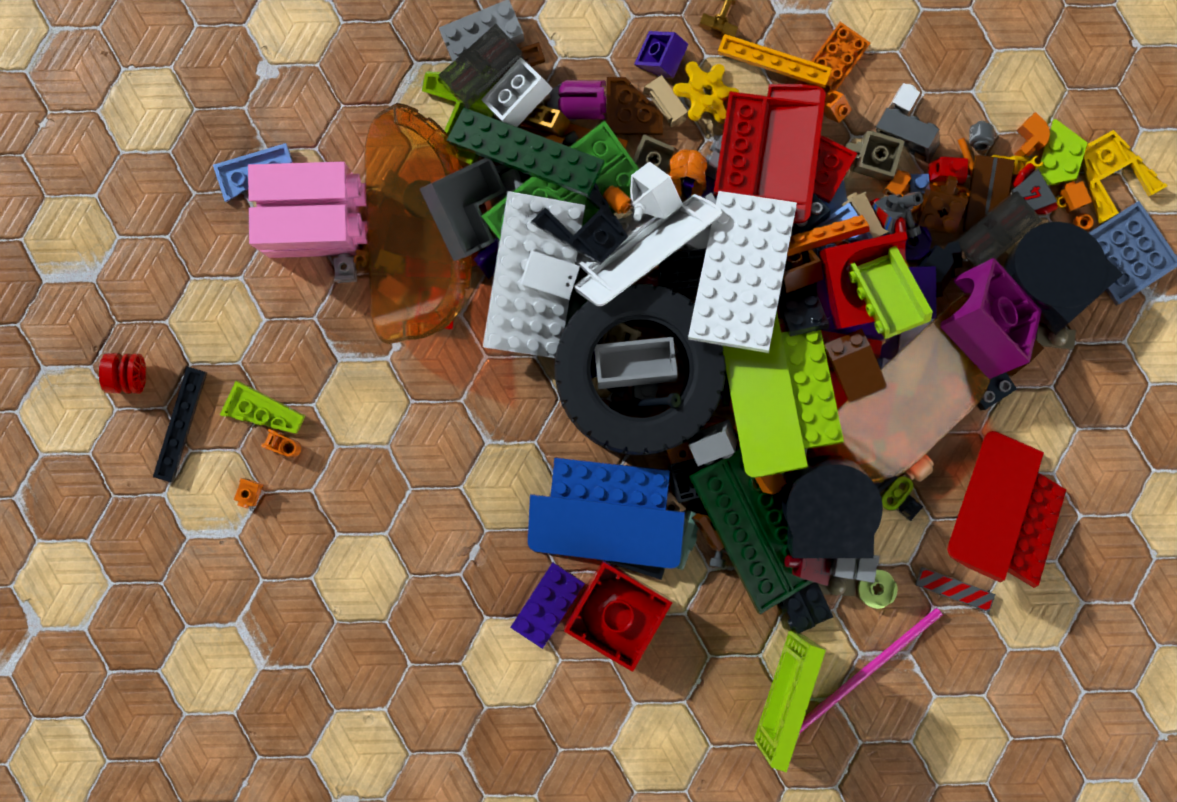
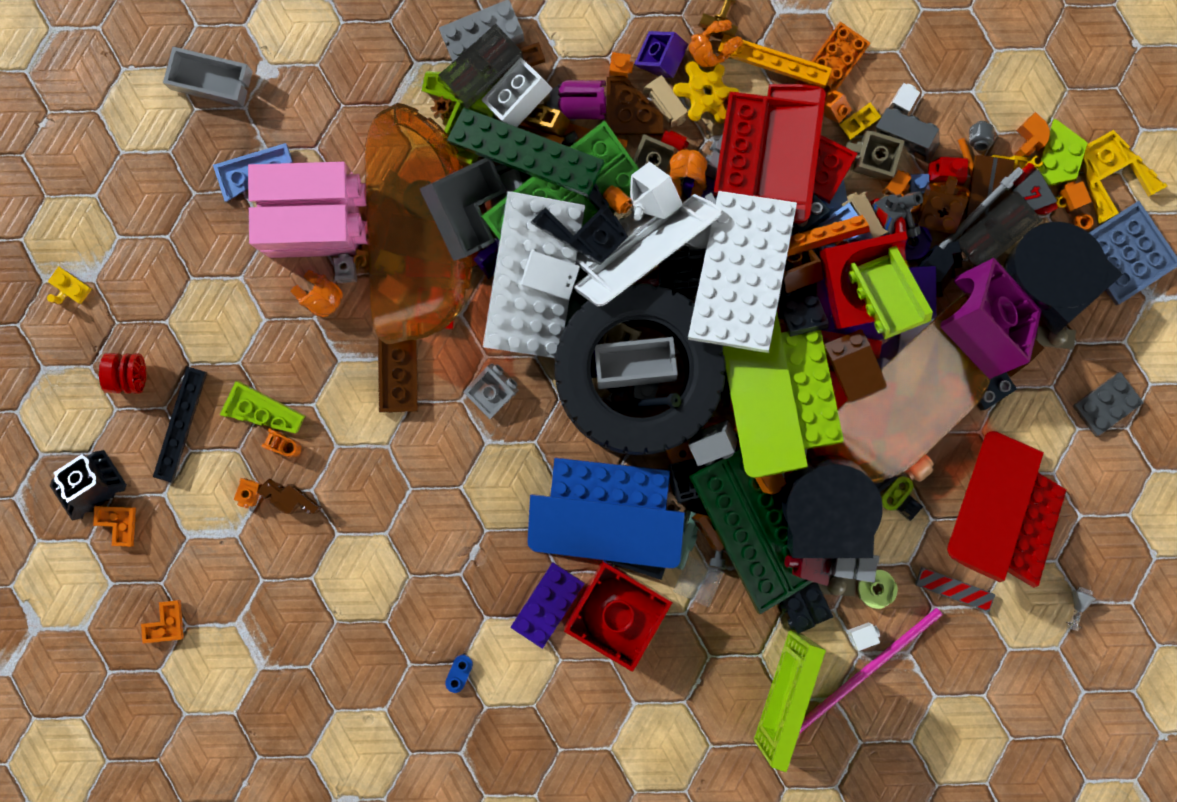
(68, 286): none -> yellow plate
(86, 483): none -> black slope
(122, 521): none -> orange plate
(168, 628): none -> orange plate
(207, 76): none -> light grey piece
(288, 499): none -> reddish brown plate
(323, 298): none -> orange hair
(398, 376): none -> reddish brown plate
(444, 104): none -> dark orange gear
(458, 673): none -> blue plate
(491, 390): none -> light grey plate
(620, 65): none -> orange brick
(675, 139): none -> red brick
(698, 581): none -> clear plate
(701, 47): none -> orange hair
(860, 121): none -> yellow slope
(864, 636): none -> white brick
(1004, 185): none -> light grey bar
(1082, 600): none -> piece
(1108, 404): none -> dark grey plate

